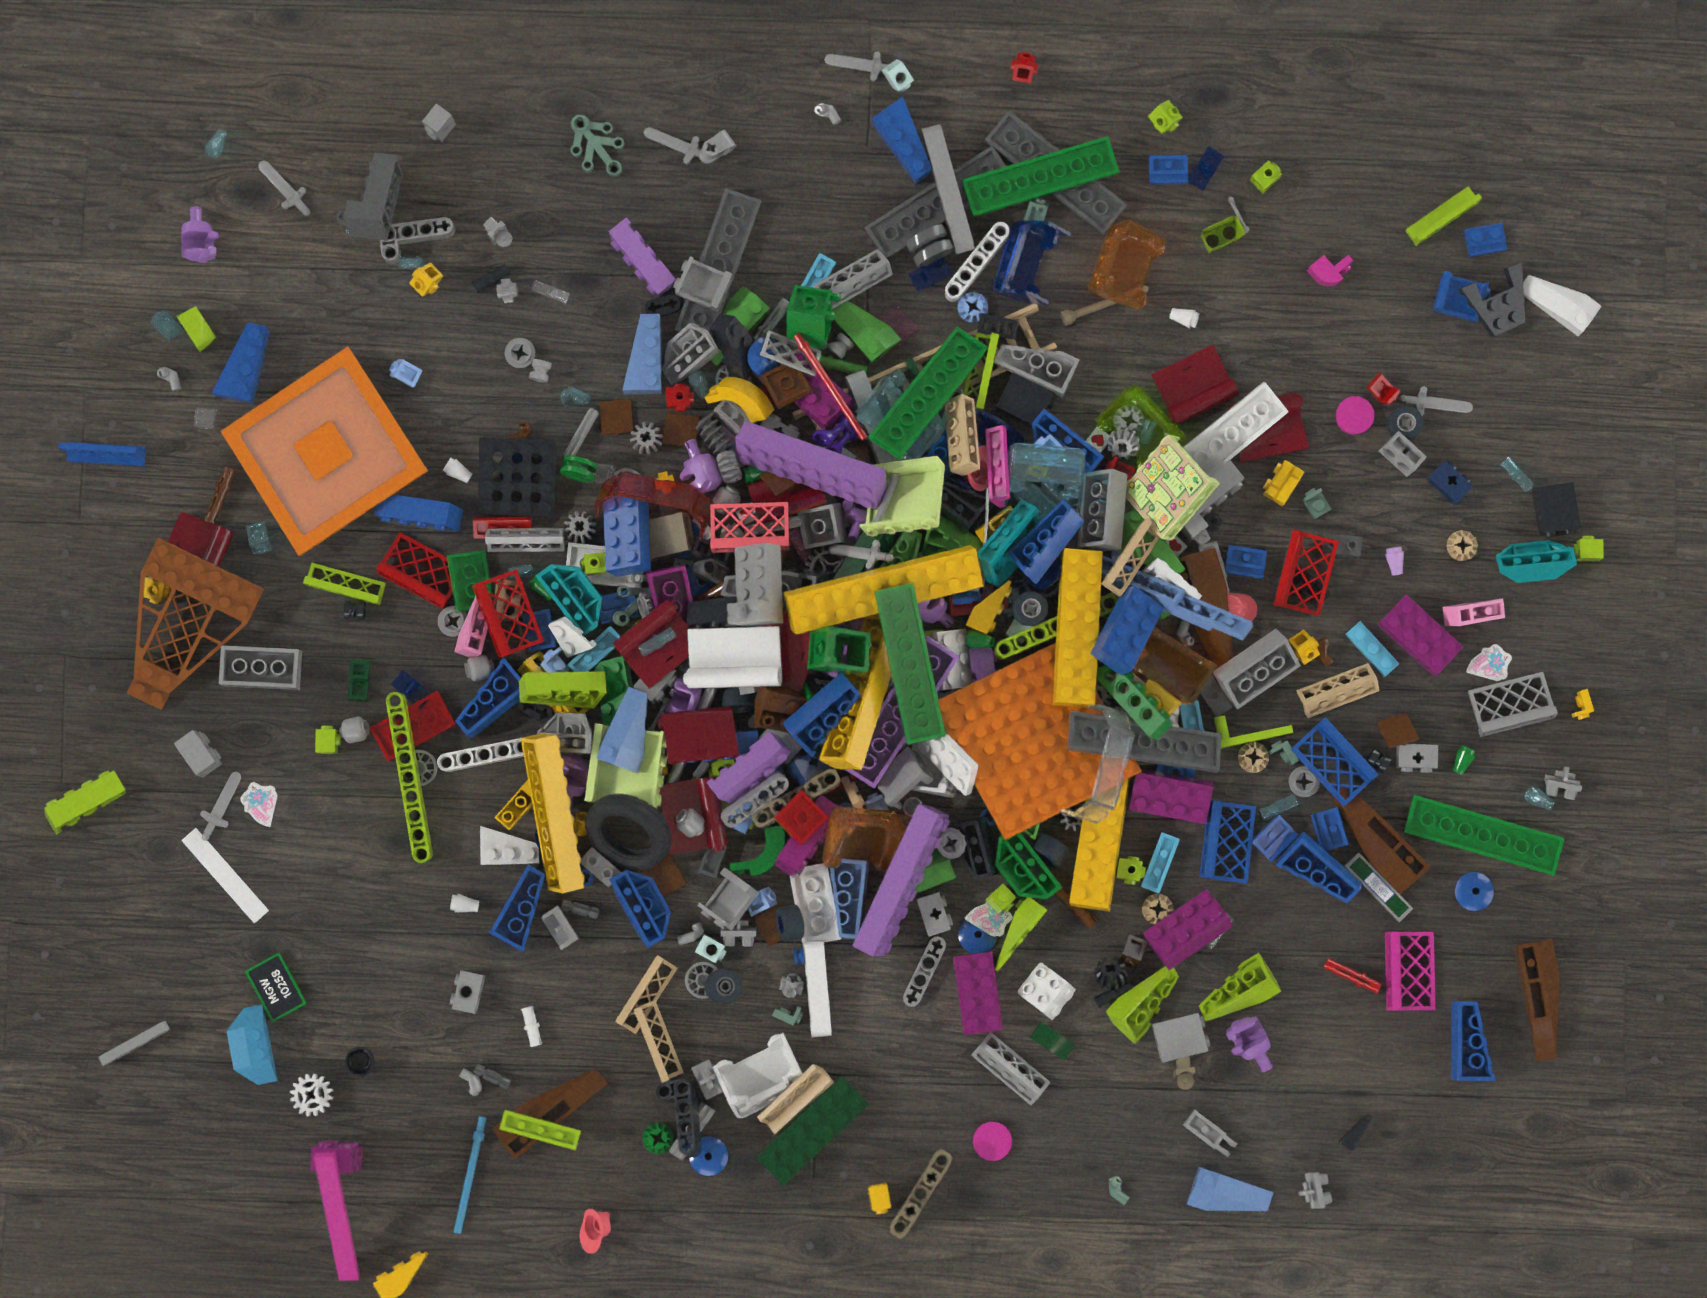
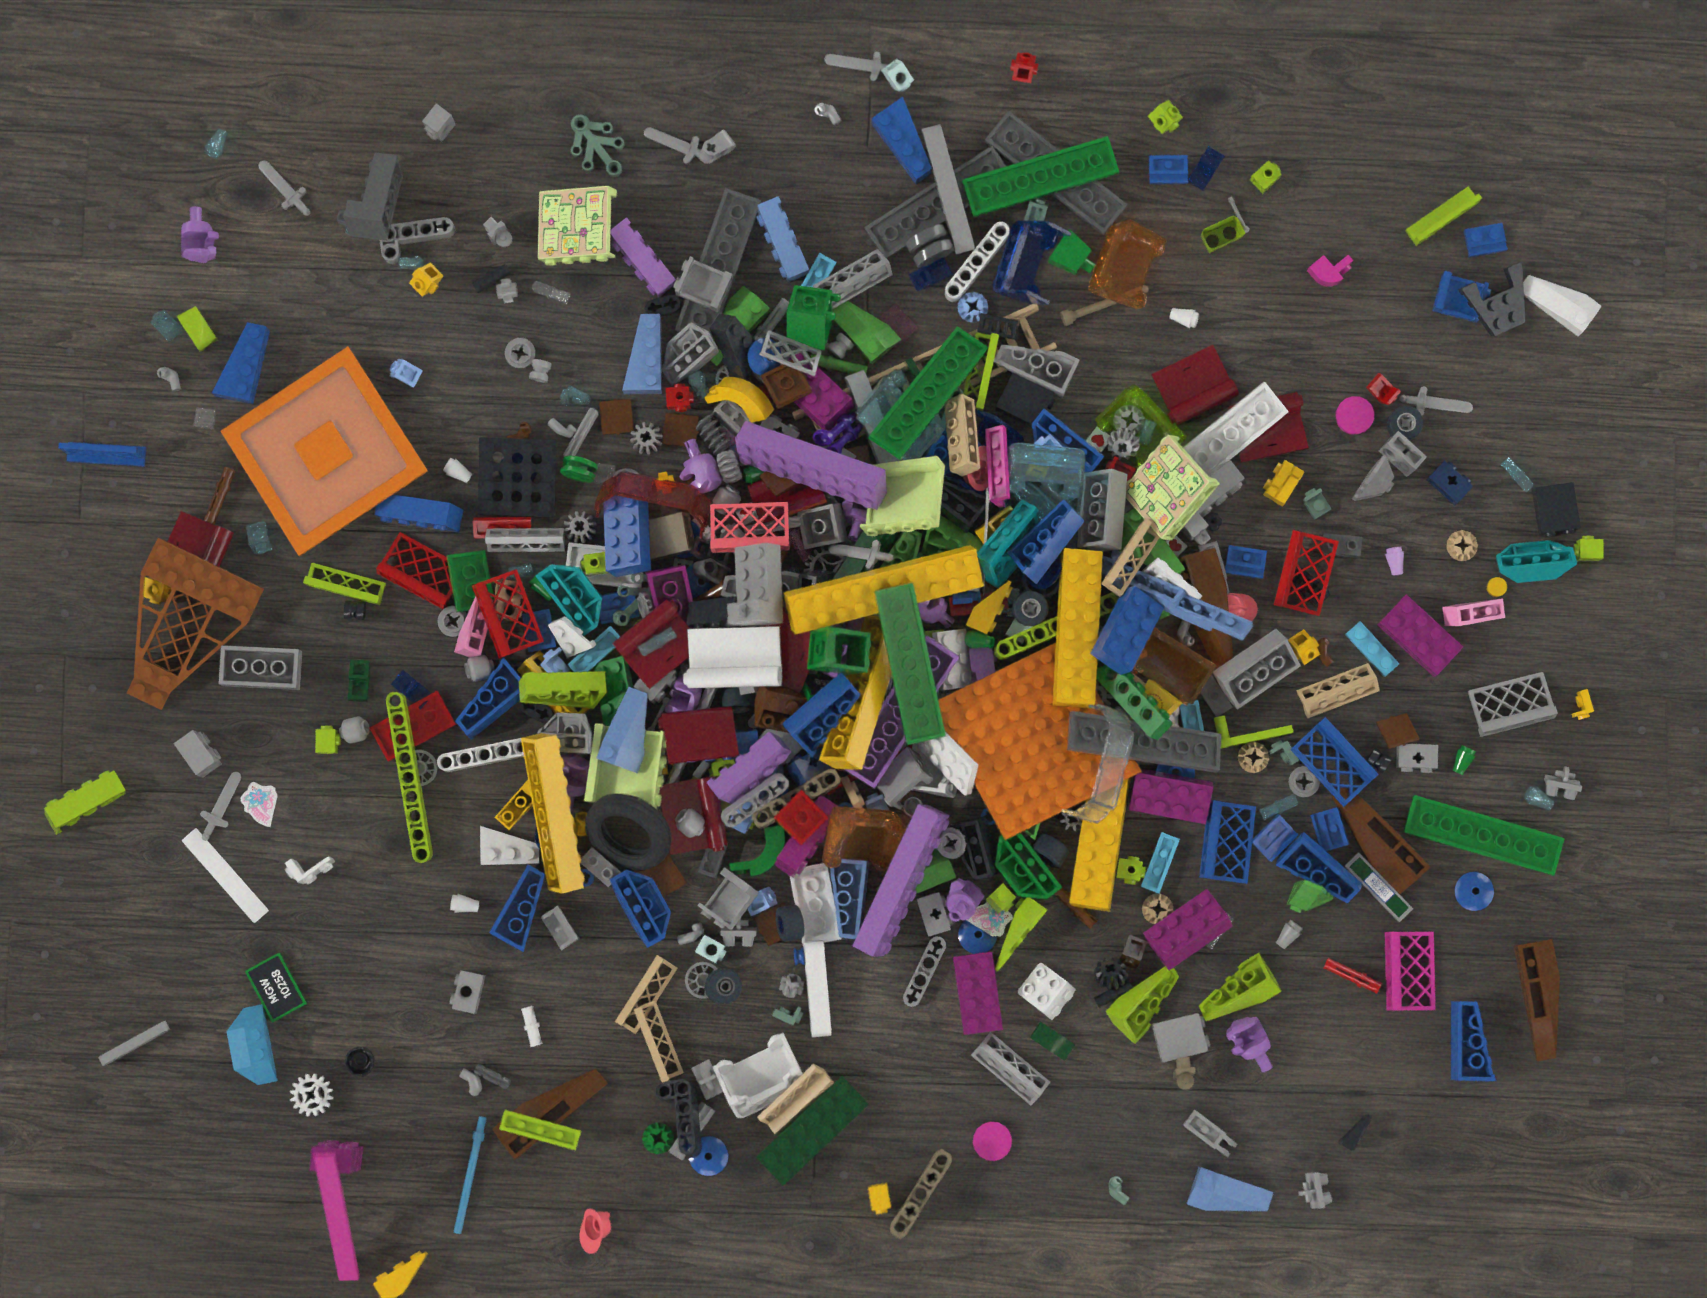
(296, 872): none -> white bracket
(561, 430): none -> light grey arm
(575, 225): none -> panel
(580, 909): dark grey axle -> none
(782, 239): none -> medium blue wedge
(804, 346): red bar -> none
(887, 497): light grey bar -> none
(963, 899): none -> medium lavender piece
(1072, 255): none -> green torso
(1289, 933): none -> light grey cone
(1307, 896): none -> bright green wedge
(1376, 481): none -> light grey wedge
(1490, 663): clear sticker -> none
(1496, 587): none -> yellow tile

